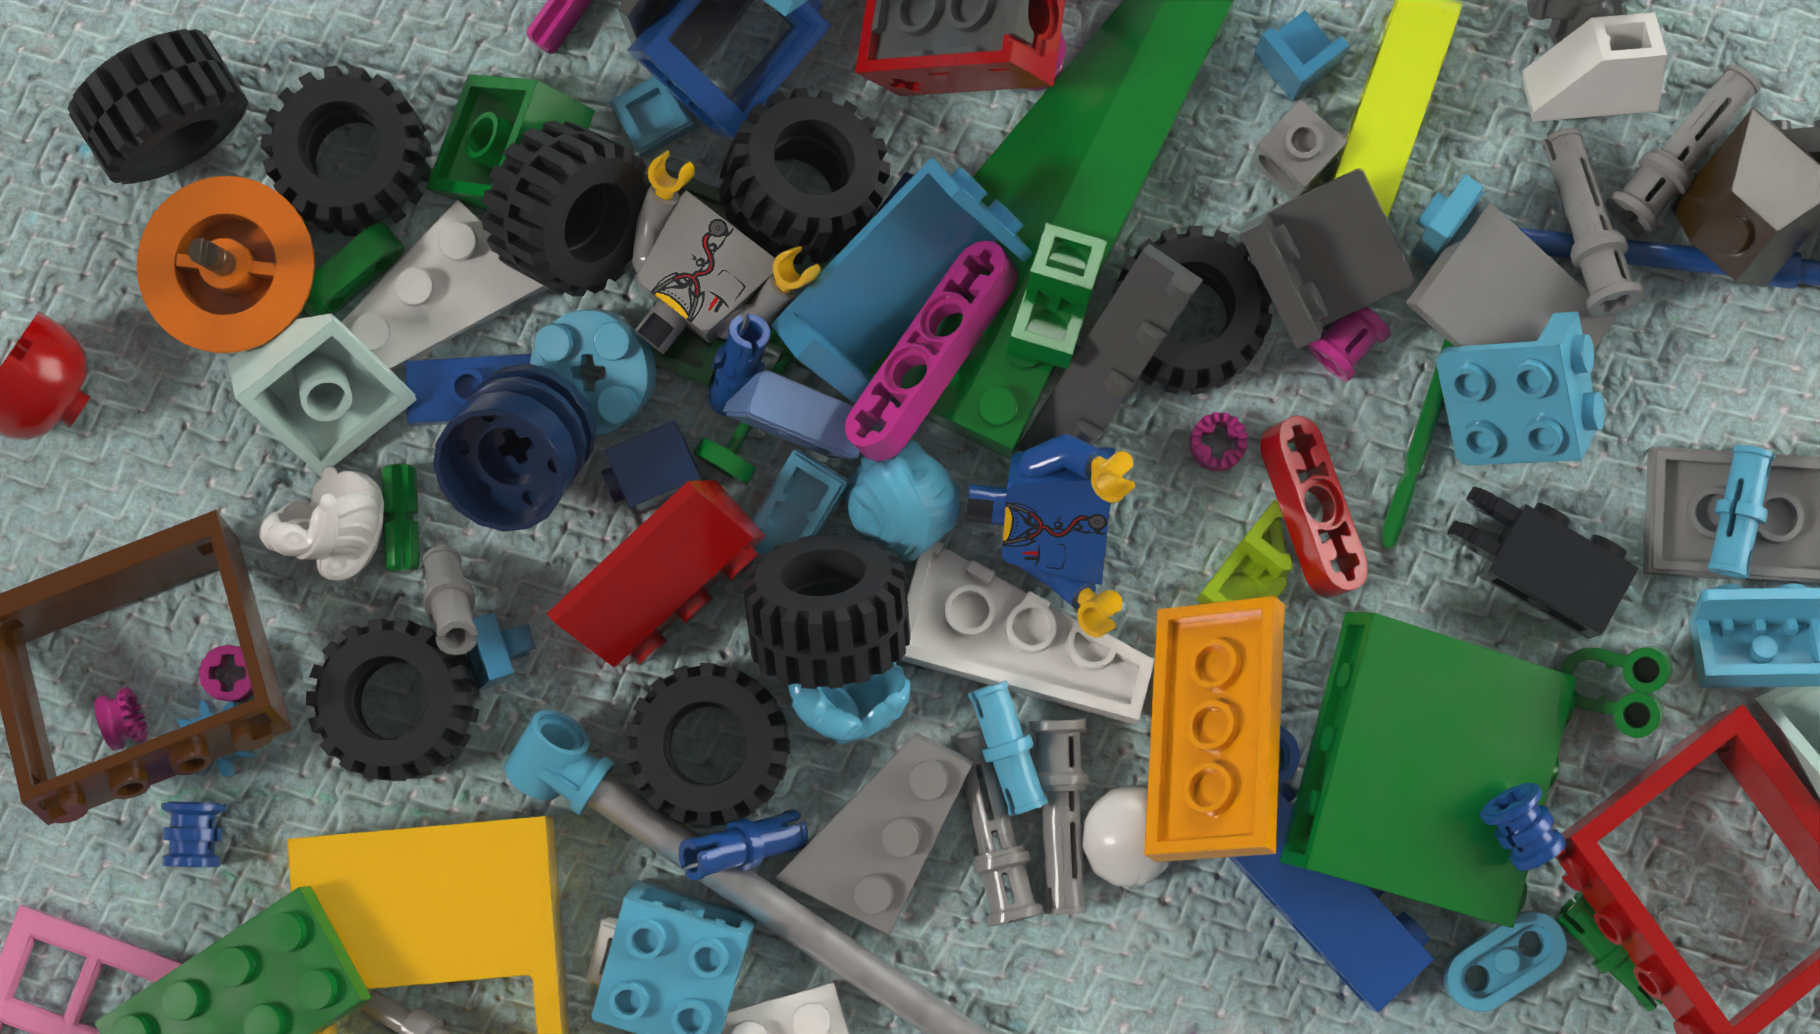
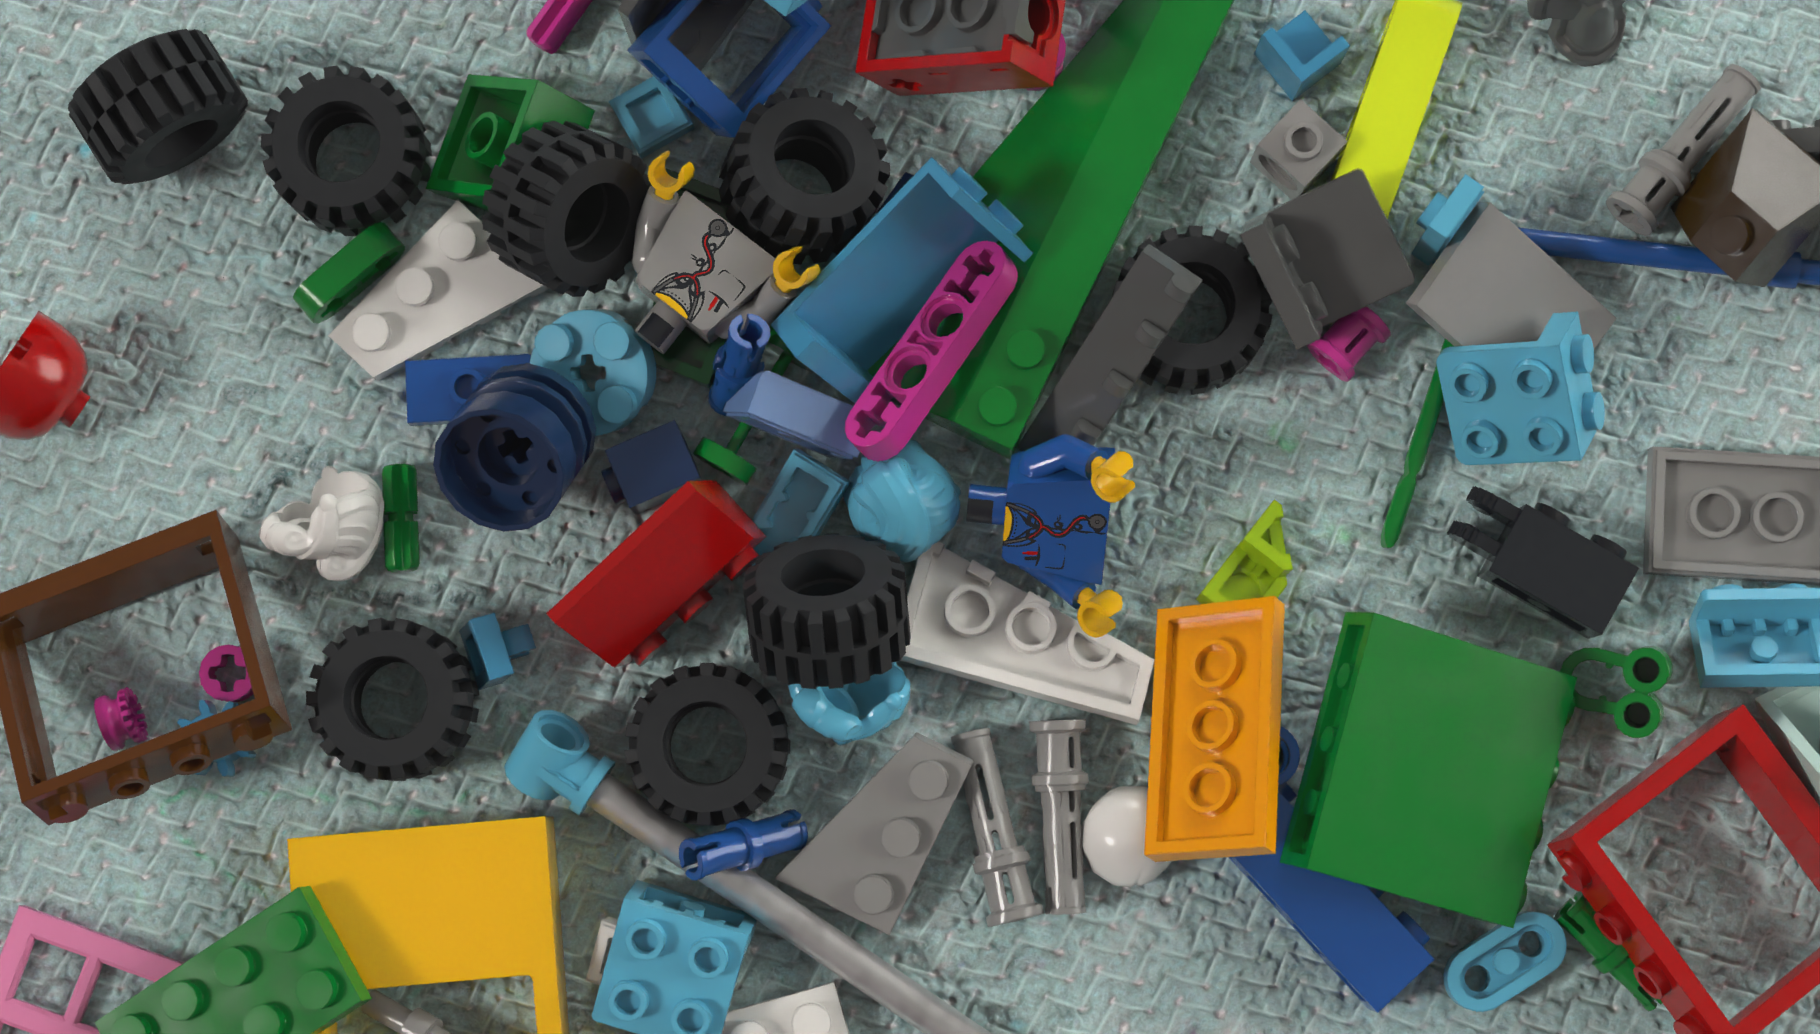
(192, 834): blue bush -> none
(225, 264): orange piece -> none
(318, 389): light aqua slope -> none
(449, 600): light grey pin -> none
(1008, 748): medium azure pin -> none
(1056, 296): green slope -> none
(1234, 431): dark pink bush -> none
(1304, 531): red beam -> none
(1524, 826): blue bush -> none
(1597, 247): light grey pin -> none
(1599, 70): white slope -> none
(1741, 511): medium azure pin -> none

